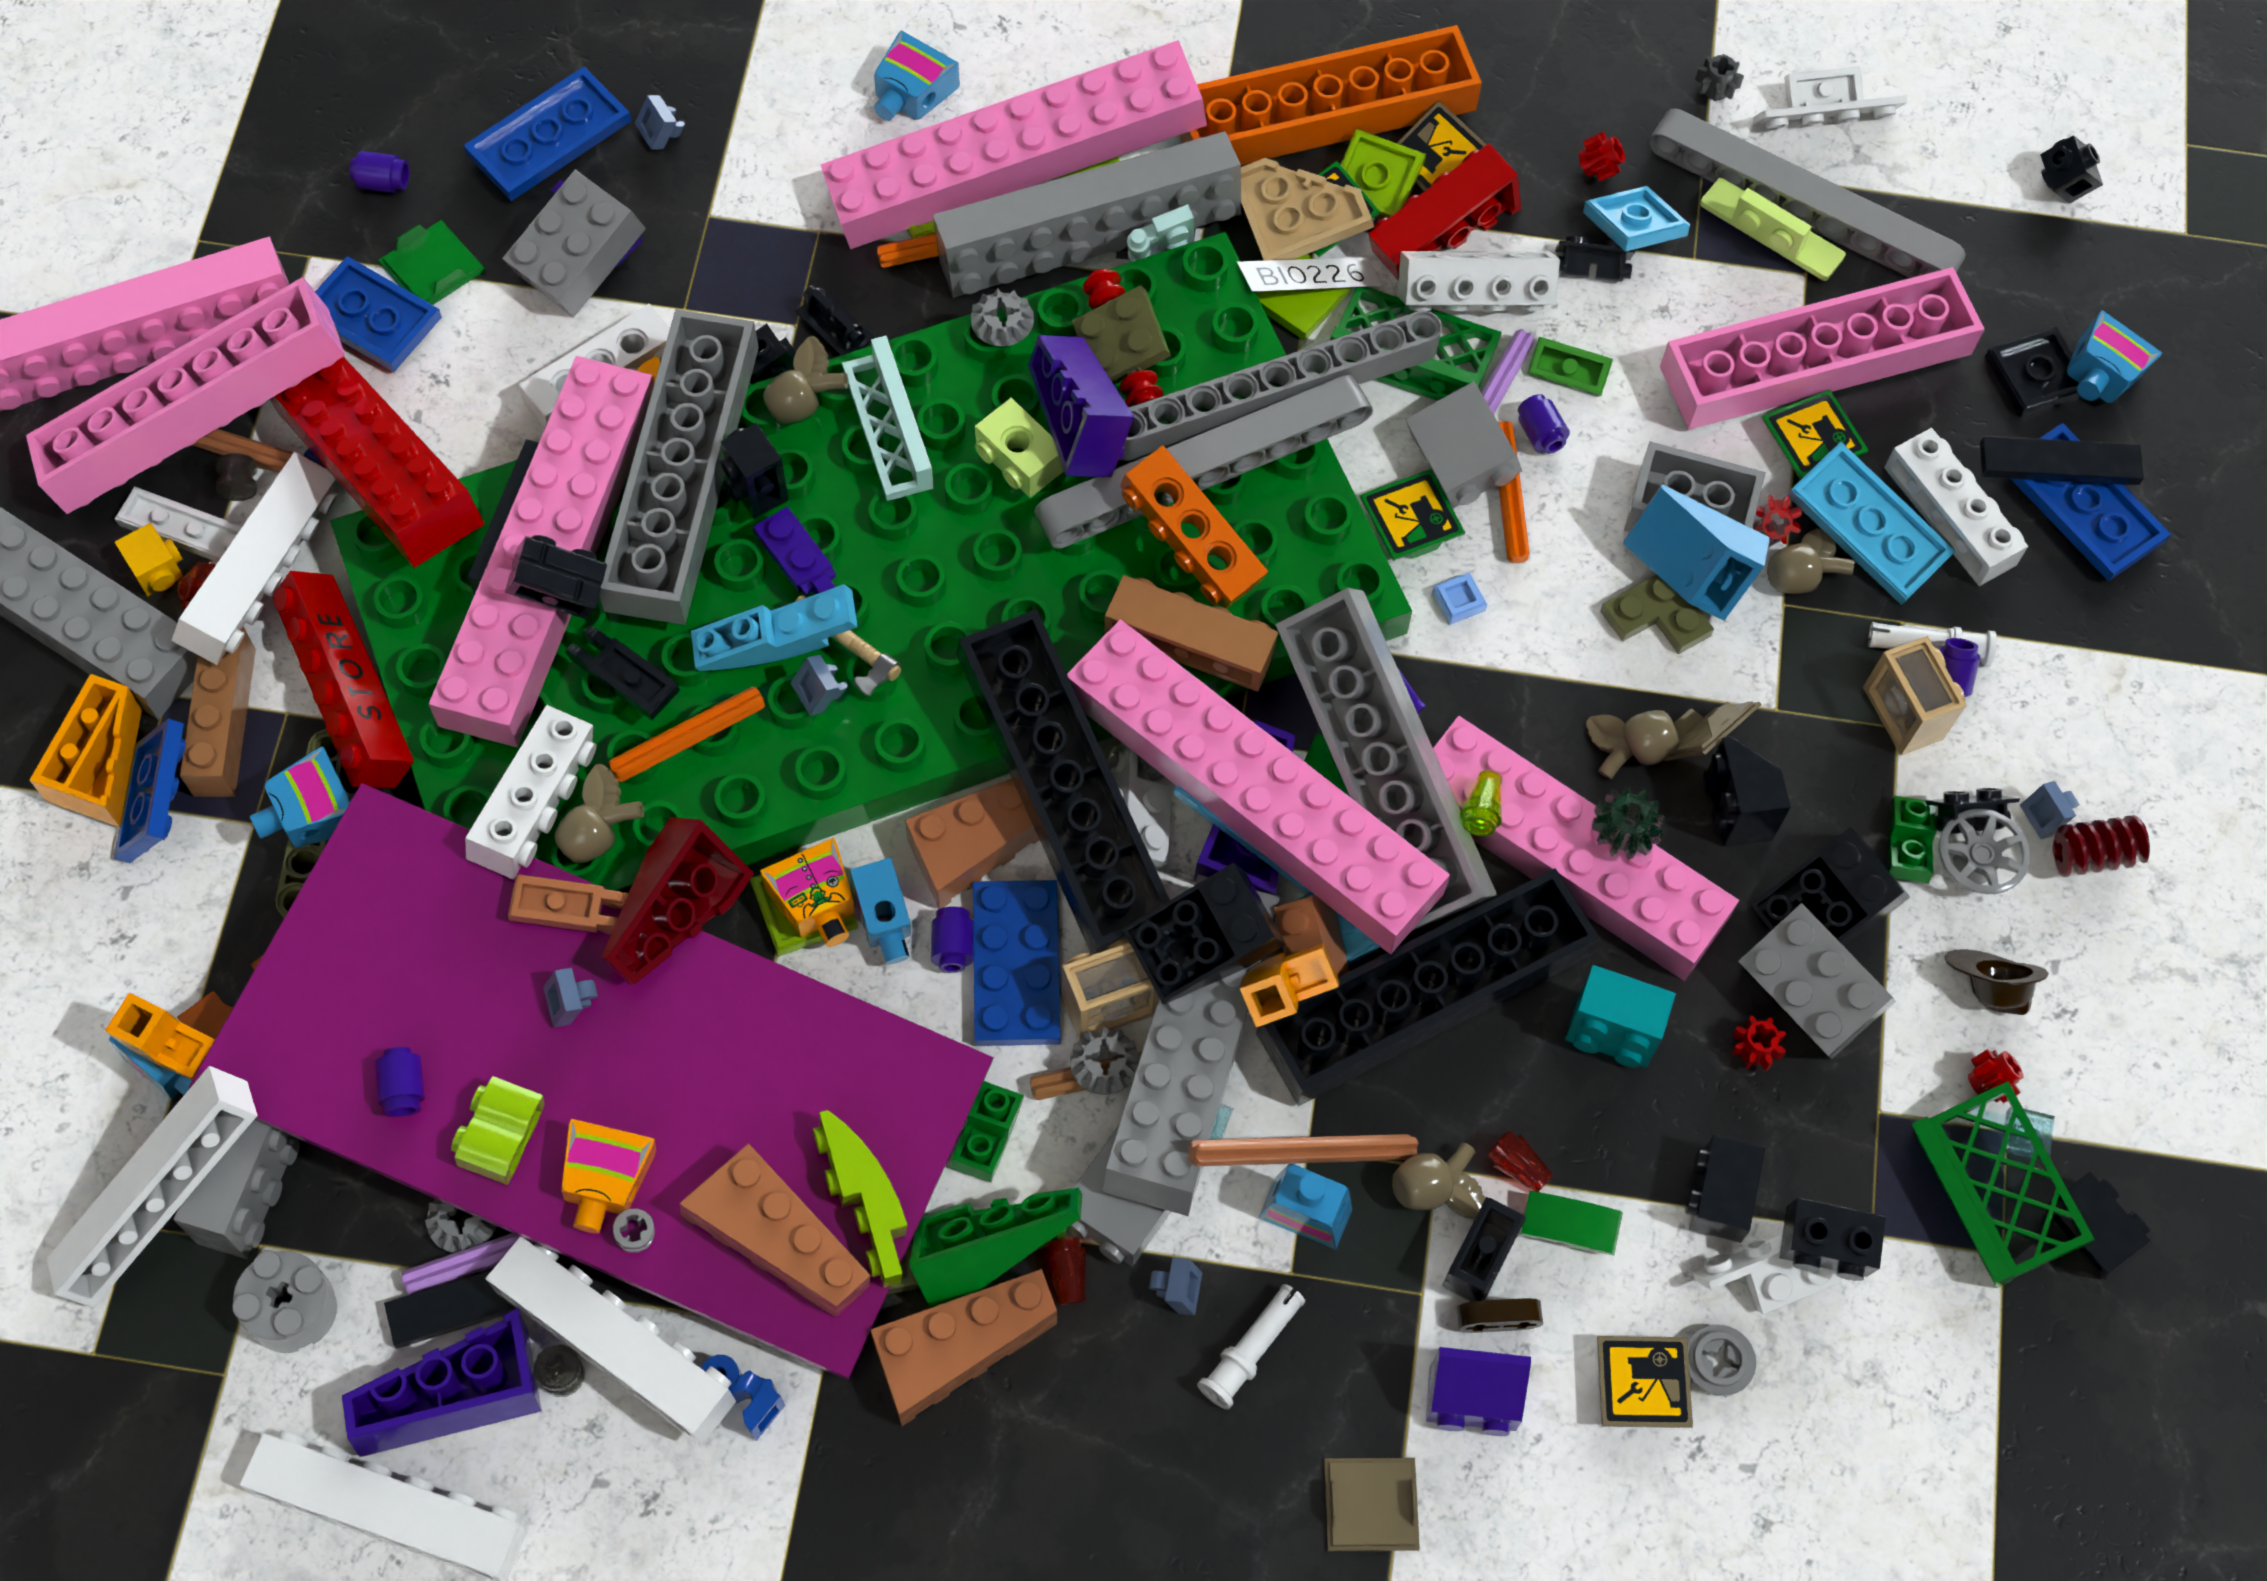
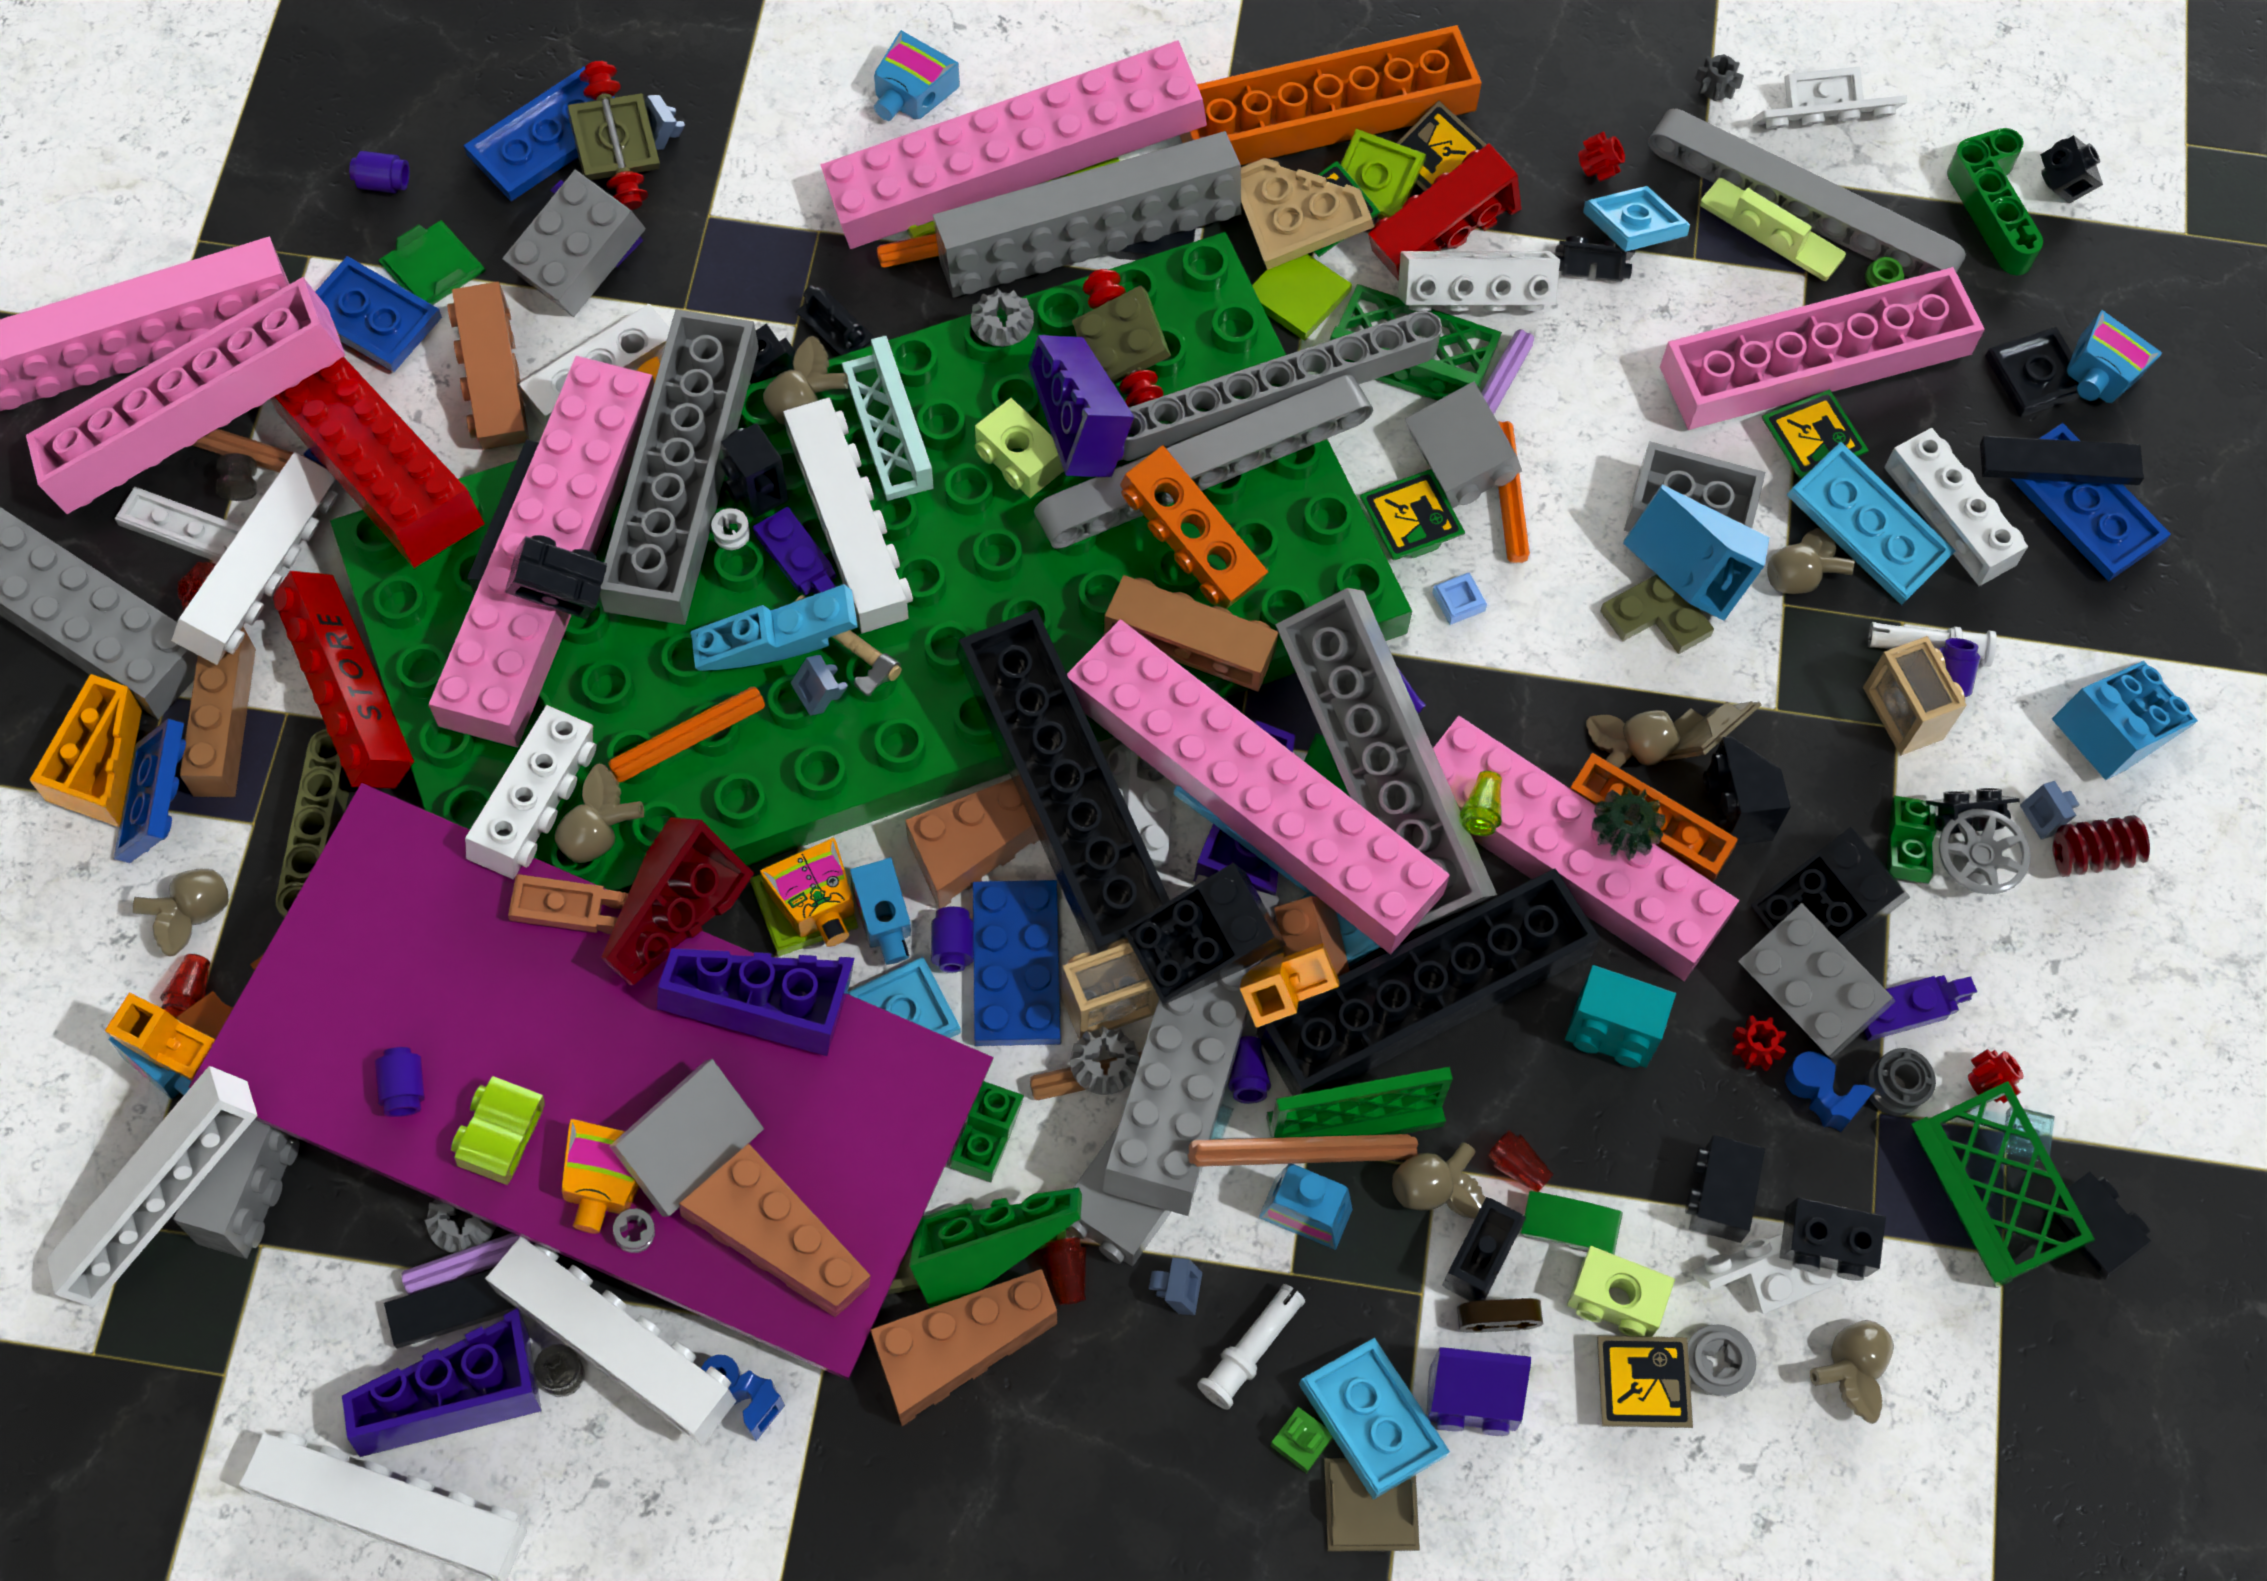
(151, 559): yellow brick -> none
(186, 985): none -> clear red cone
(193, 900): none -> dark tan piece
(284, 1325): light grey brick -> none
(305, 801): dark azure torso -> none
(489, 364): none -> nougat wedge
(566, 997): sand blue tile -> none
(613, 135): none -> olive plate
(625, 673): black hinge -> none
(686, 1137): none -> light grey tile
(727, 517): none -> white bush
(759, 994): none -> dark purple wedge
(847, 515): none -> white brick
(860, 1179): lime slope -> none
(913, 996): none -> medium azure tile
(1164, 233): light aqua plate -> none
(1249, 1072): none -> dark purple cone
(1302, 1440): none -> bright green tile
(1309, 274): white sticker -> none
(1367, 1108): none -> green fence
(1374, 1418): none -> medium azure tile
(1543, 424): dark purple brick -> none
(1570, 366): bright green slope -> none
(1645, 1287): none -> yellowish green brick
(1685, 833): none -> orange brick
(1784, 511): red gear -> none
(1813, 1078): none -> blue leg
(1859, 1358): none -> dark tan piece
(1883, 267): none -> bright green plate
(1912, 1070): none -> dark grey wheel
(1921, 1005): none -> dark purple hinge
(1981, 183): none -> green beam
(1998, 981): dark brown piece -> none
(2123, 718): none -> dark azure slope

